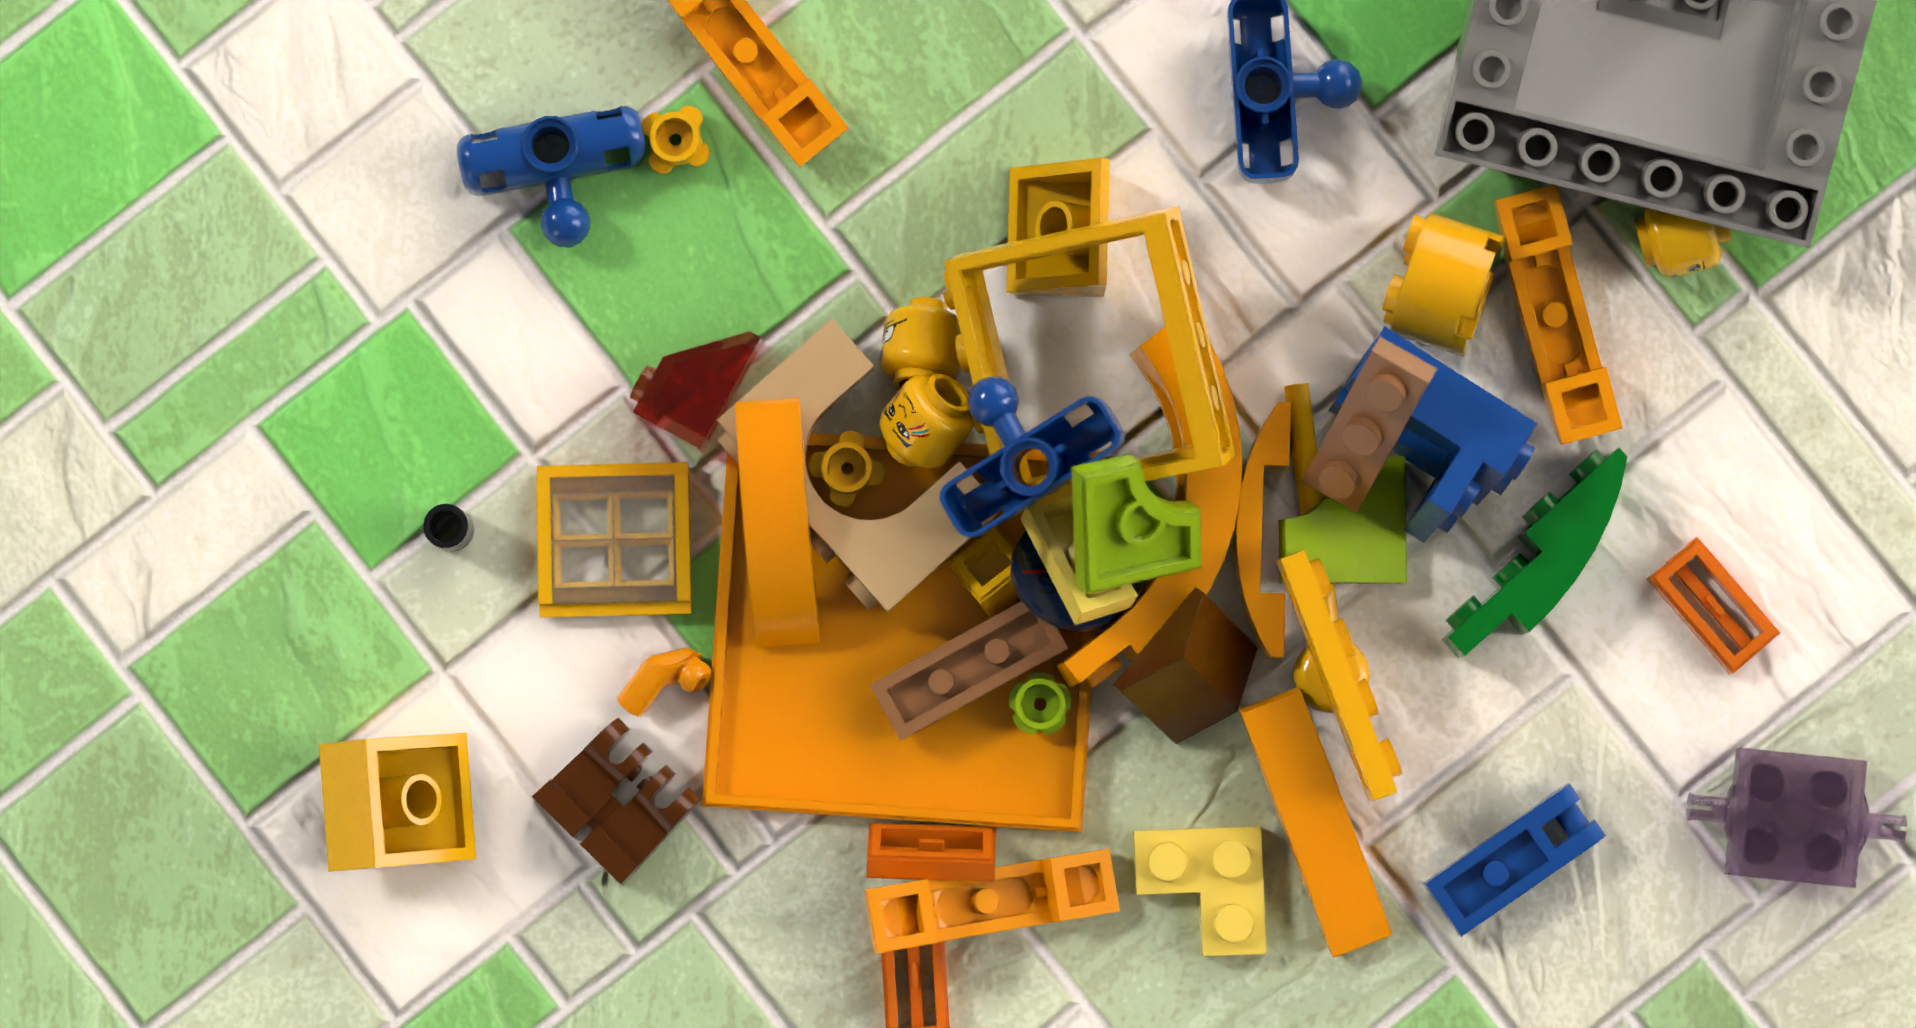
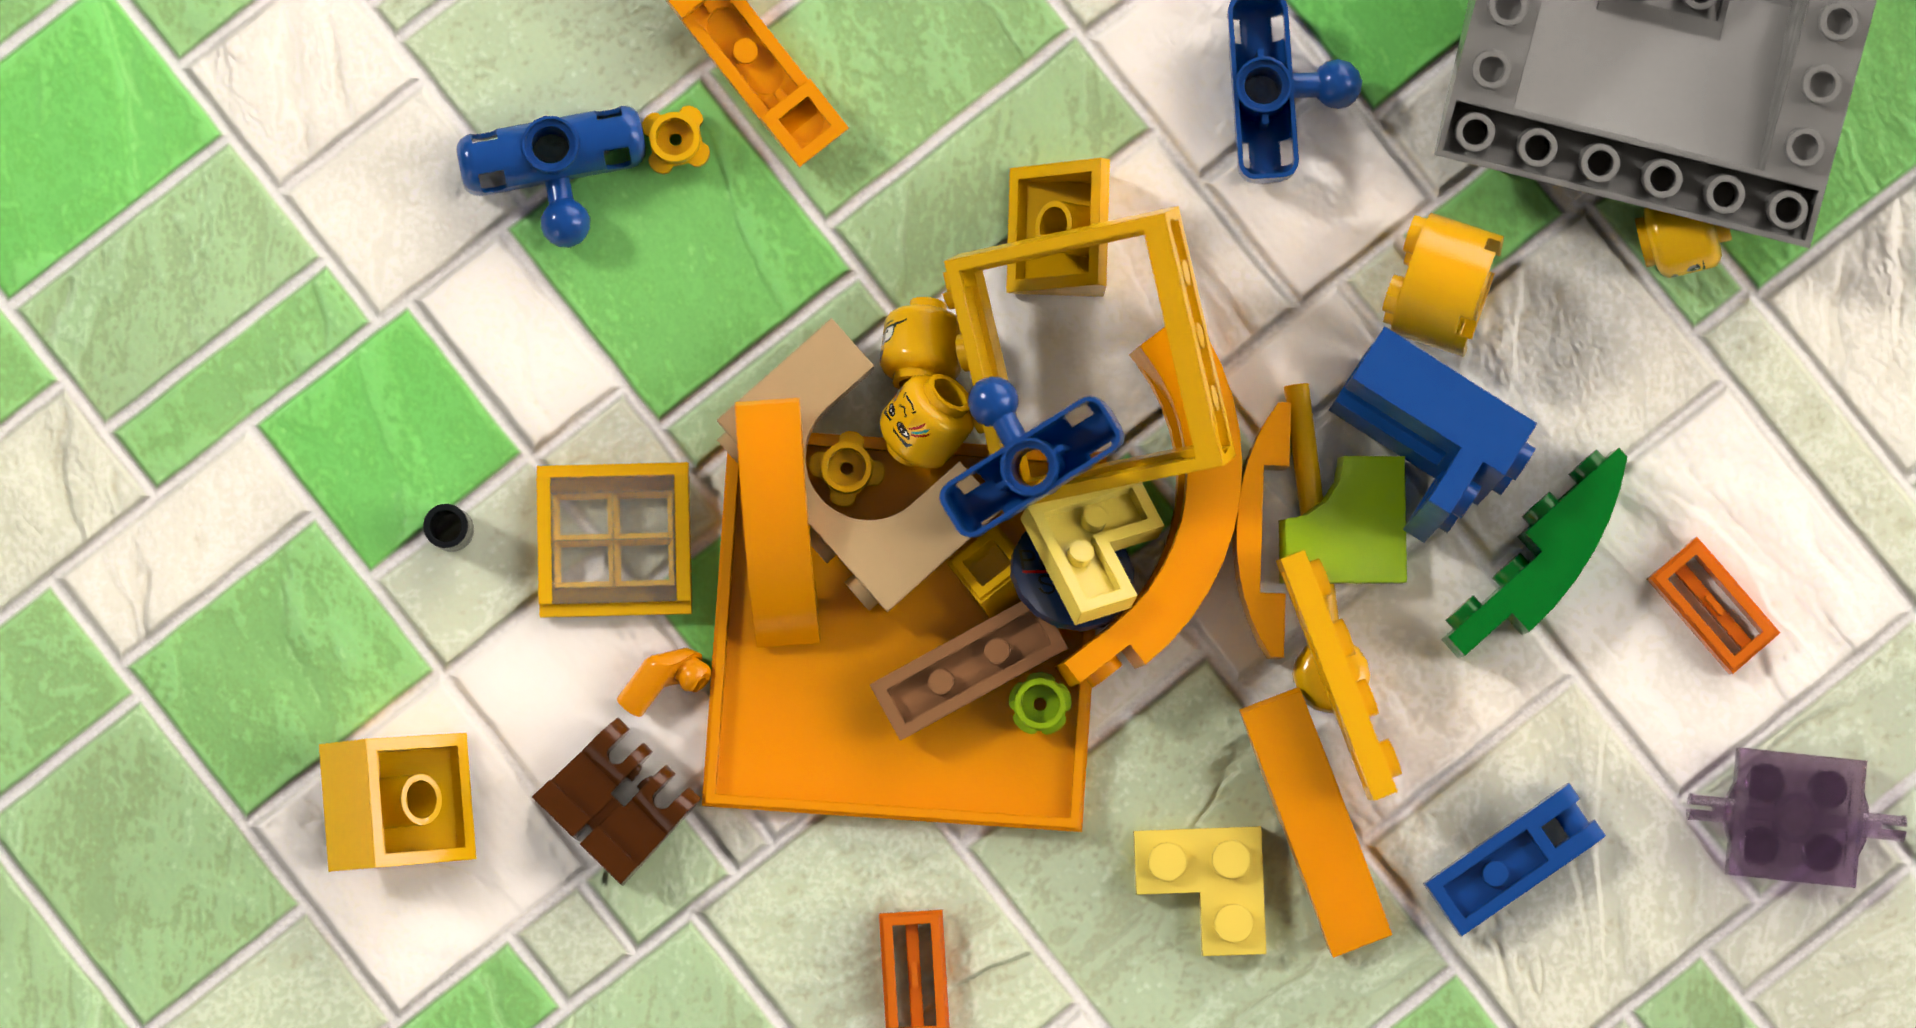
(694, 388): clear red slope -> none
(931, 852): orange tile -> none
(1020, 897): light orange slope -> none
(1126, 530): lime tile -> none
(1190, 670): reddish brown slope -> none
(1369, 424): medium nougat plate -> none
(1555, 315): light orange slope -> none

